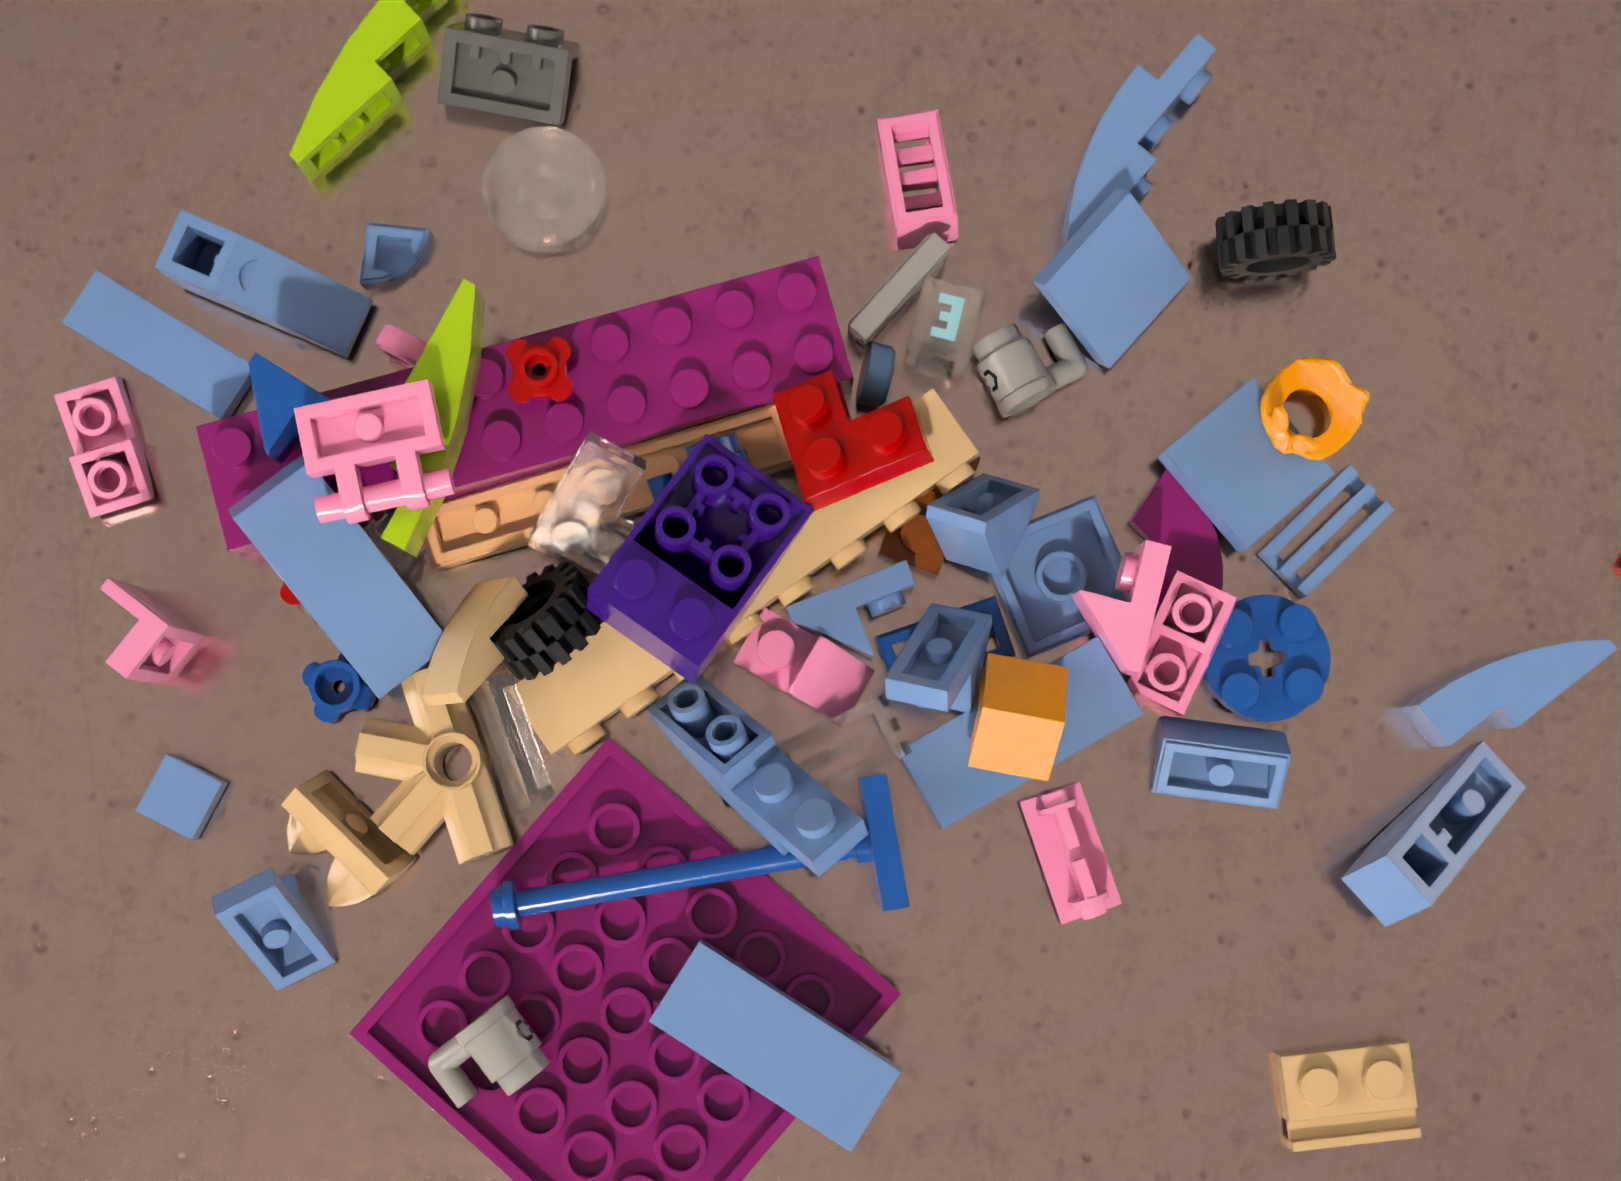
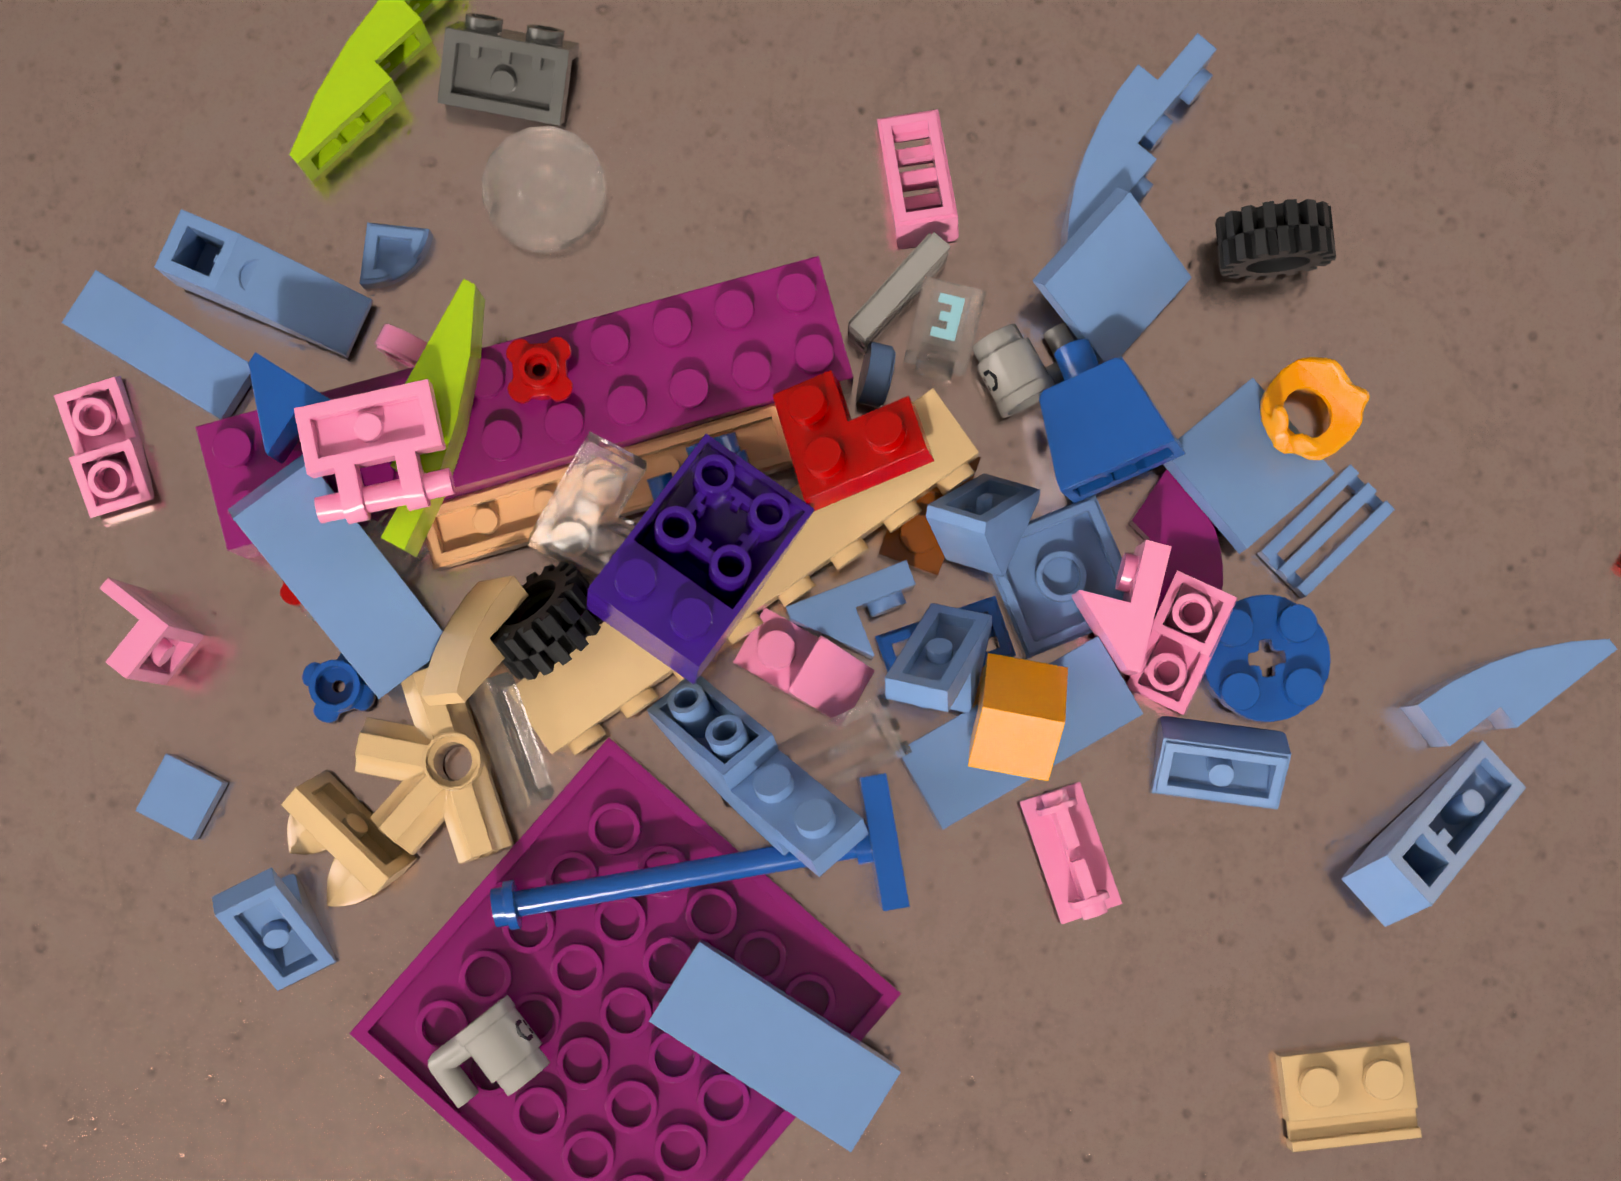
(1101, 424): none -> blue torso

